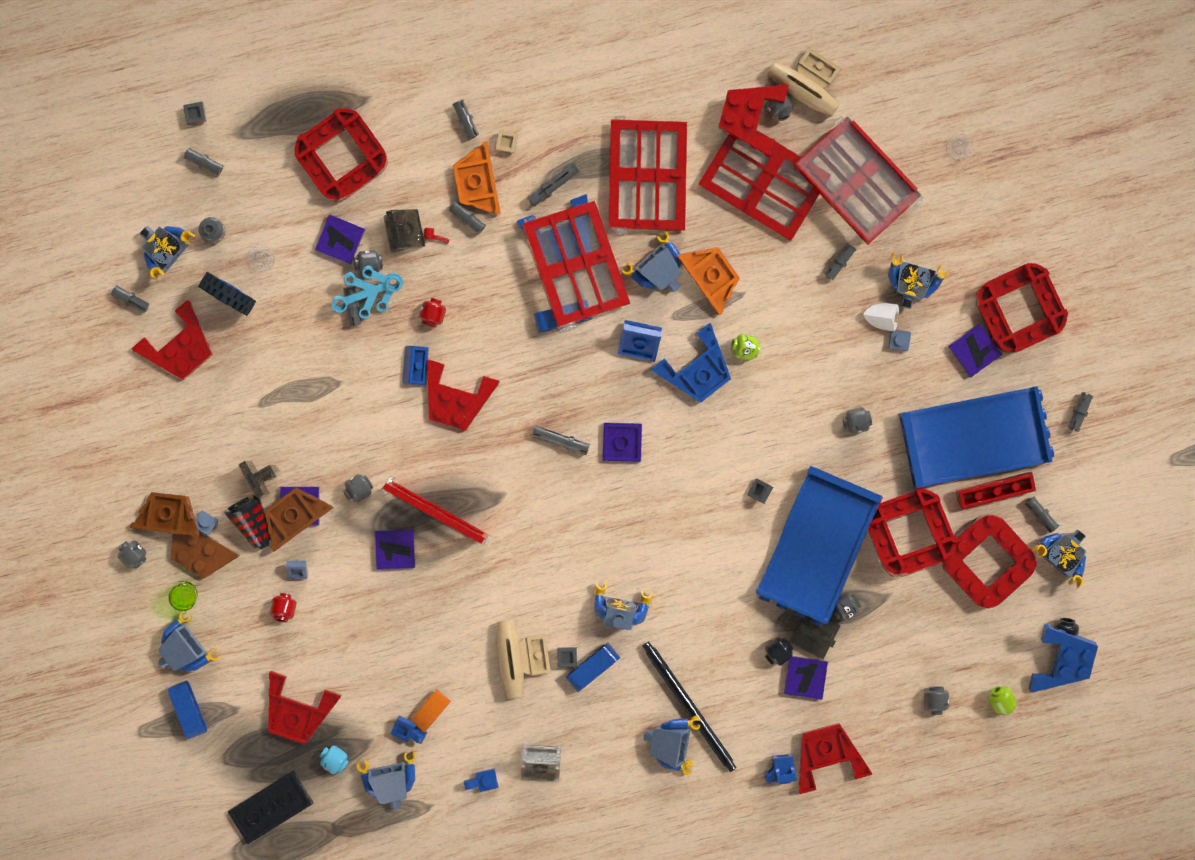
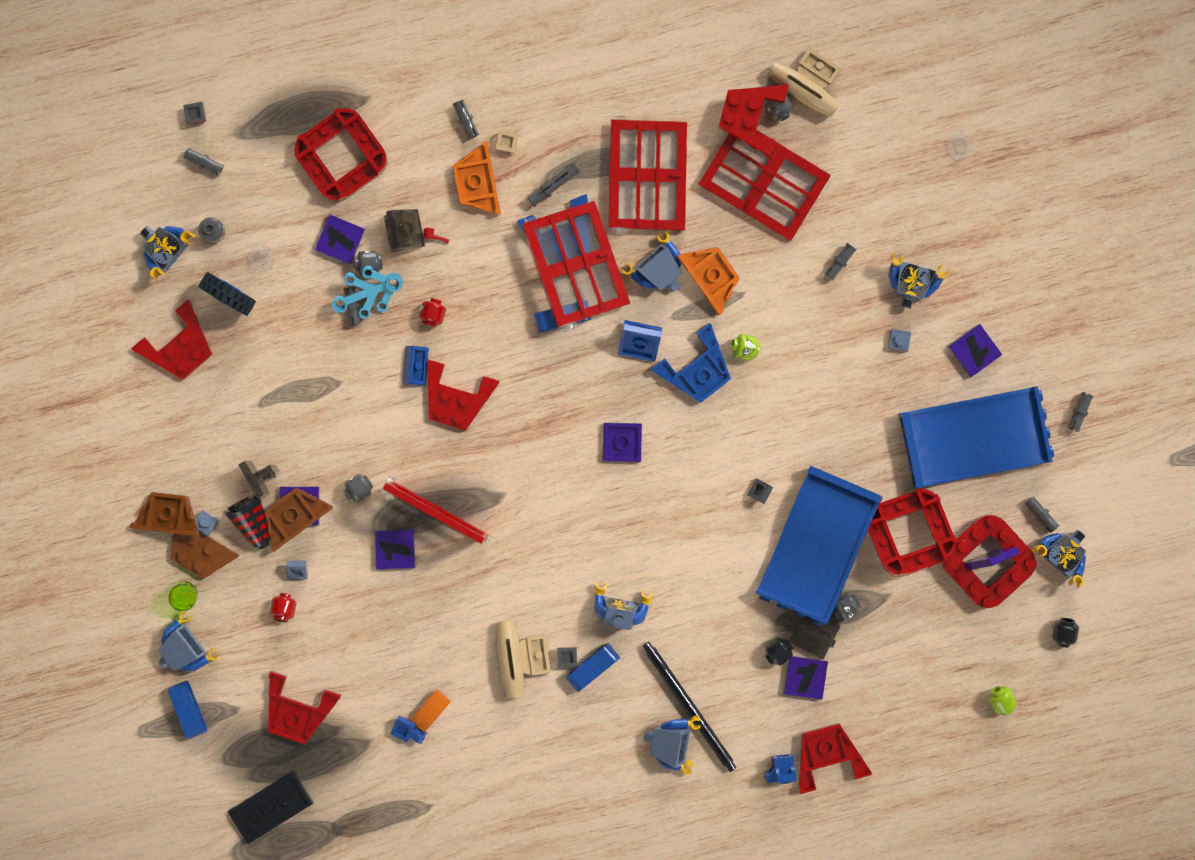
(130, 299): dark grey axle -> none
(132, 554): dark grey head -> none
(333, 759): medium azure head -> none
(389, 782): sand blue torso -> none
(467, 217): dark grey pin -> none
(485, 781): blue plate -> none
(540, 763): clear smoke bracket -> none
(561, 440): dark grey pin -> none
(857, 420): dark grey head -> none
(858, 180): clear door -> none
(882, 316): white brick -> none
(936, 700): dark grey head -> none
(992, 558): none -> dark purple tile
(995, 490): red brick -> none
(1046, 295): red plate -> none
(1072, 661): blue wing -> none

